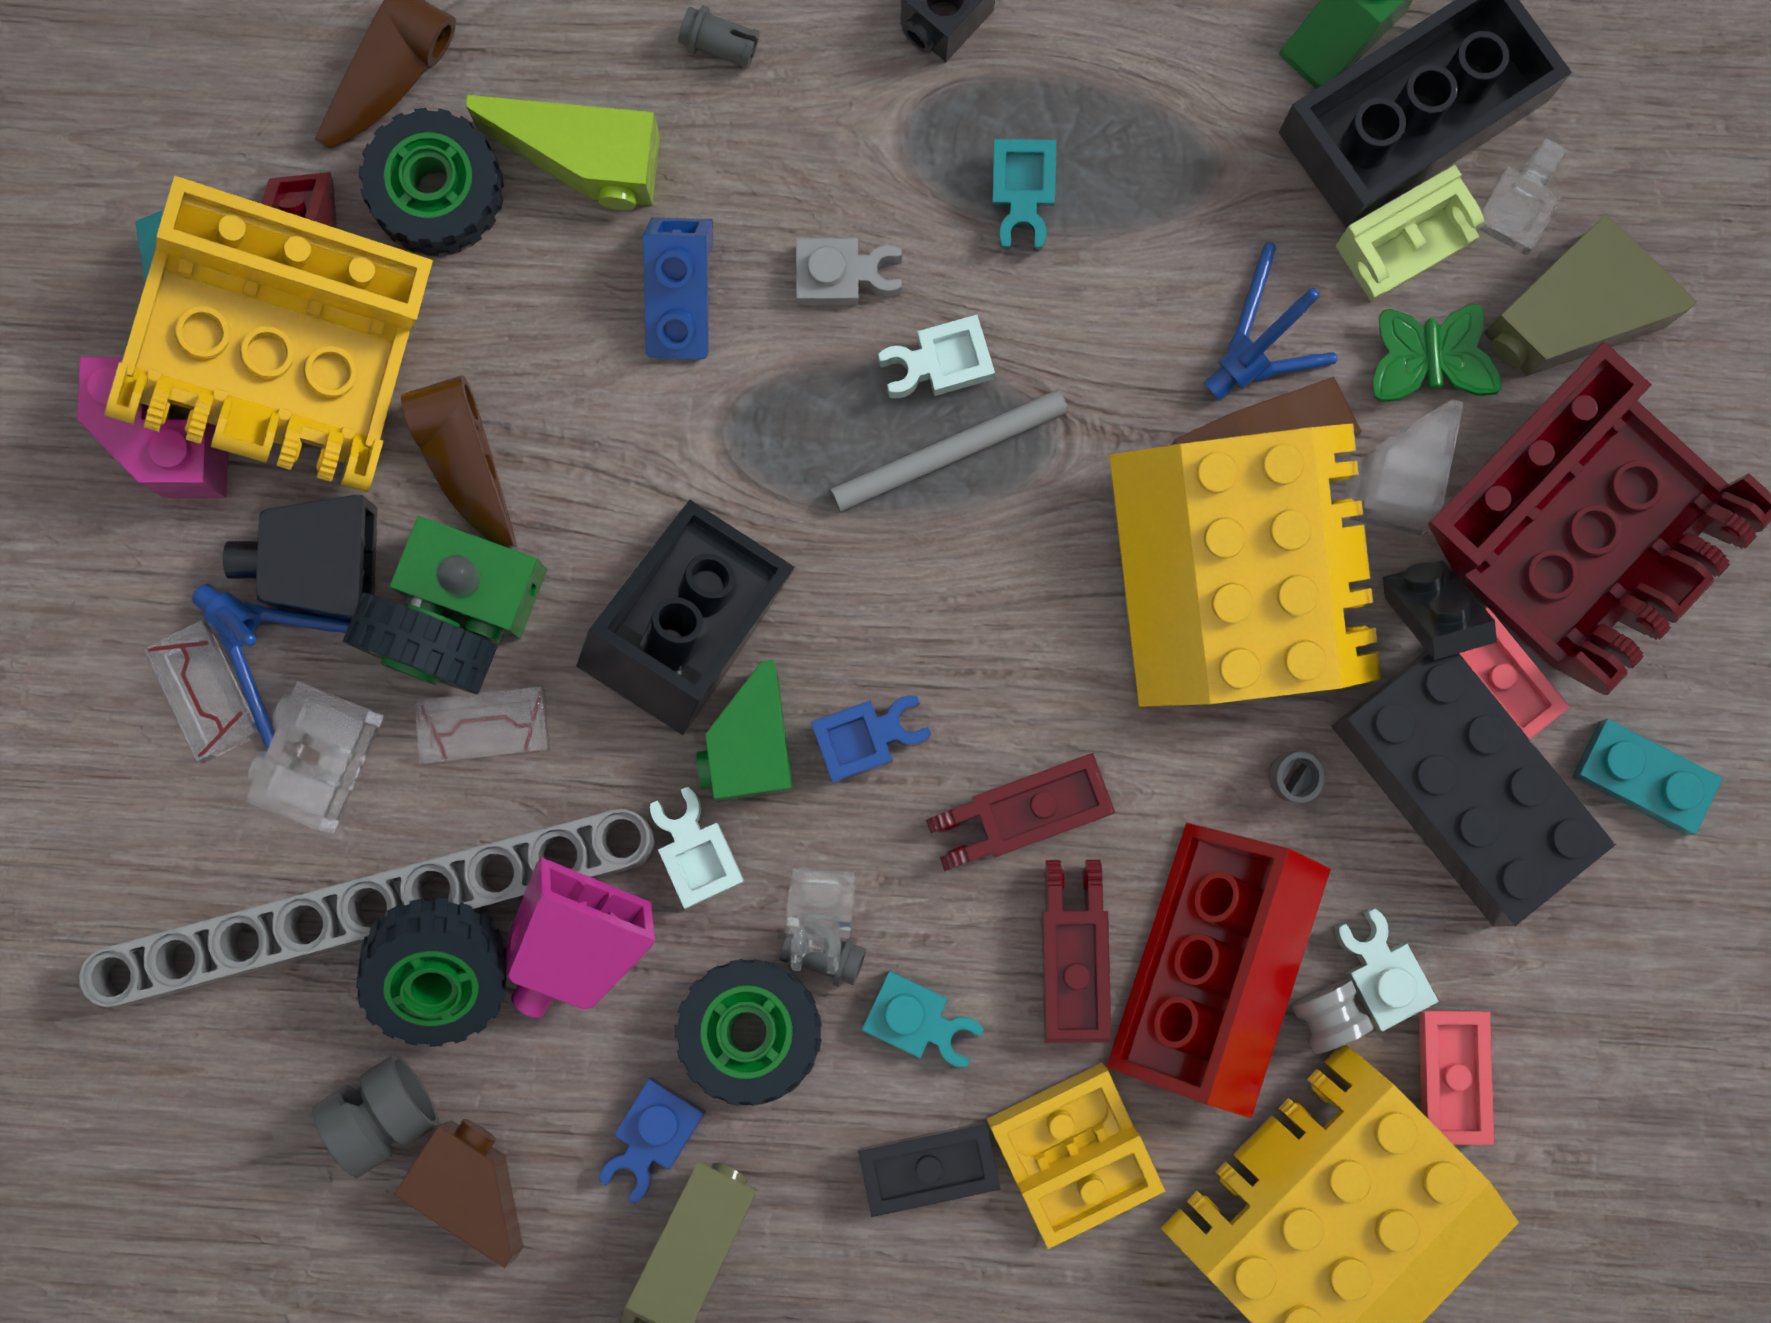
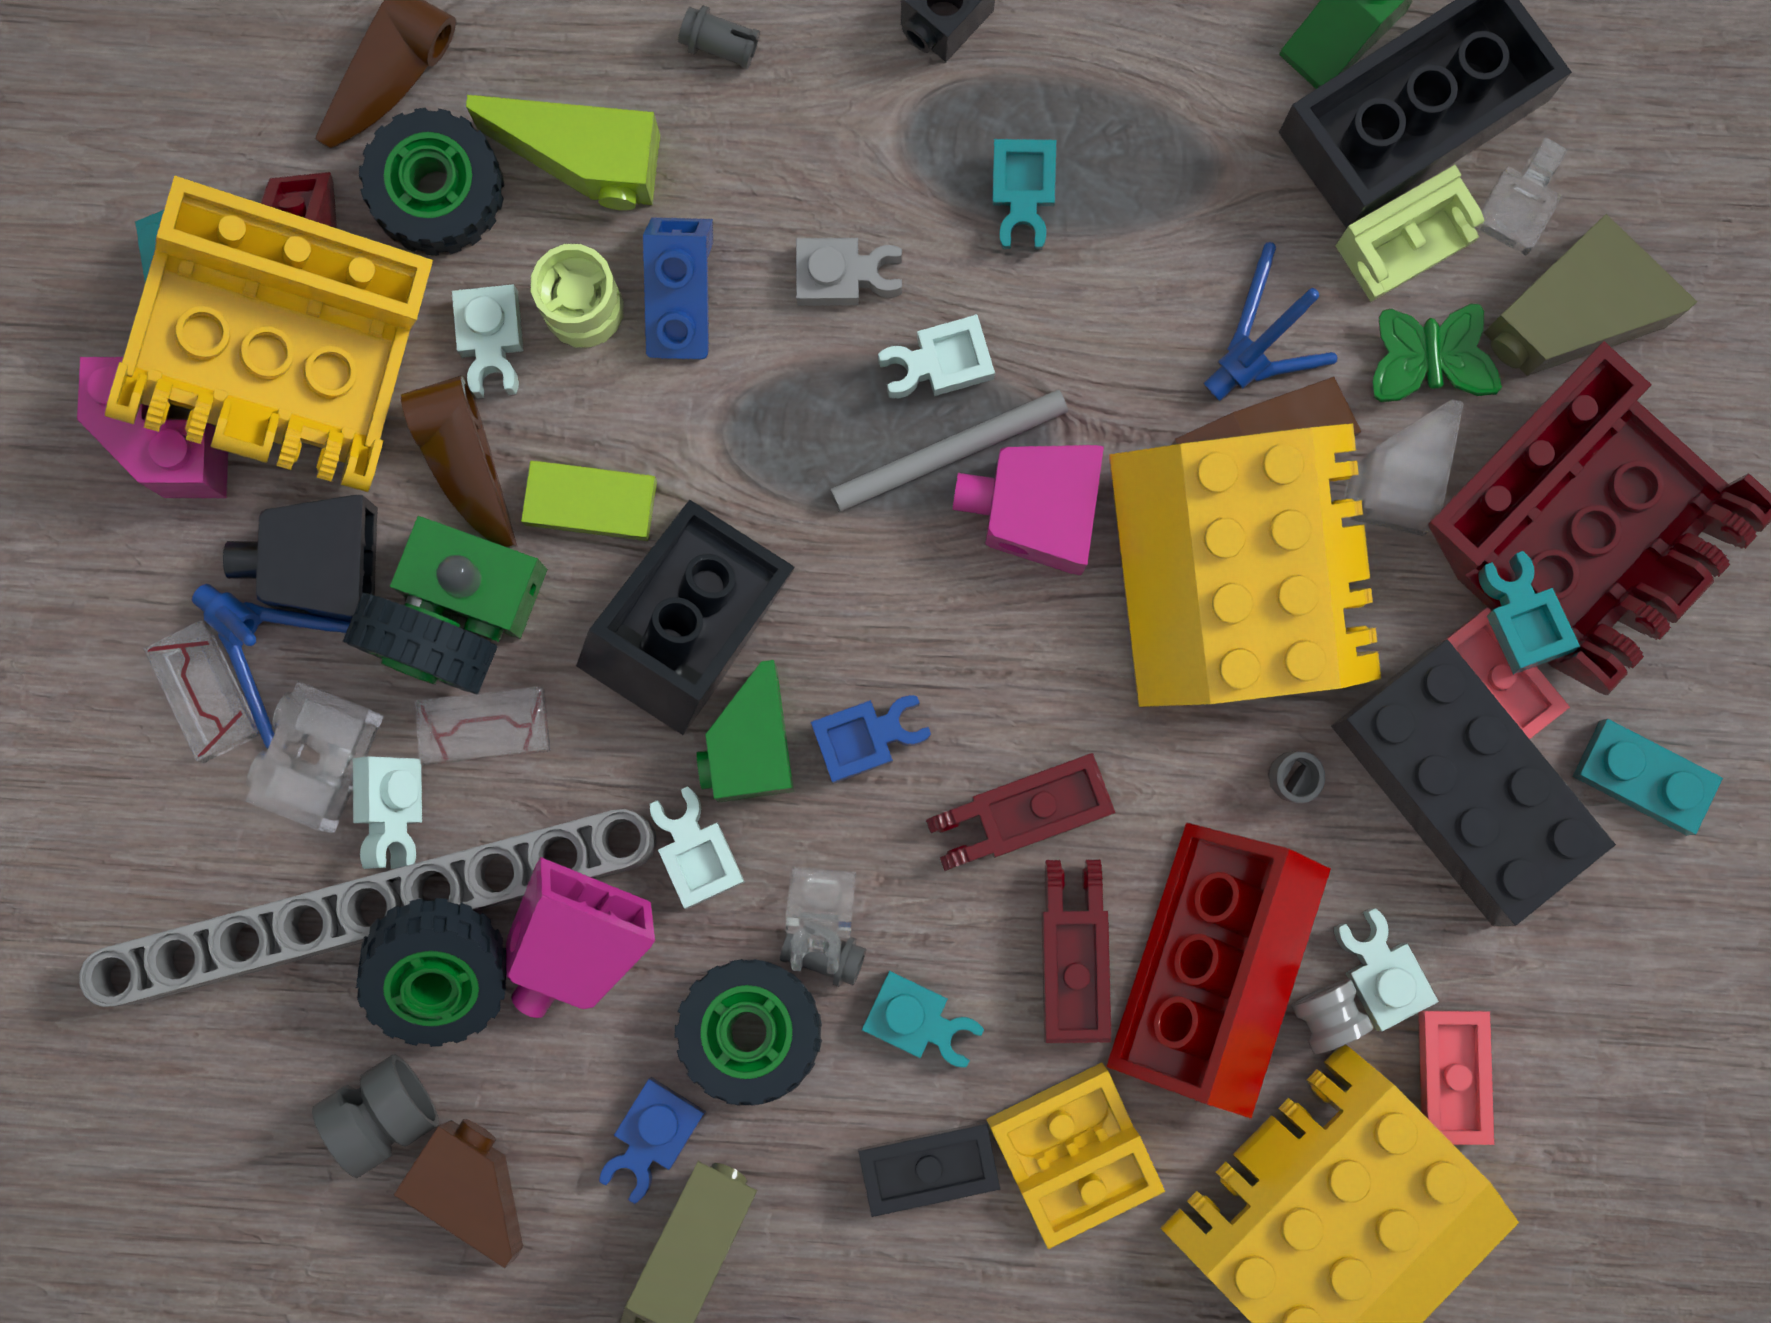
(387, 798): none -> light aqua plate
(488, 328): none -> light aqua plate
(577, 295): none -> yellowish green wheel
(589, 500): none -> lime tile
(1038, 503): none -> dark pink torso
(1439, 609): black plate -> none
(1527, 624): none -> teal plate

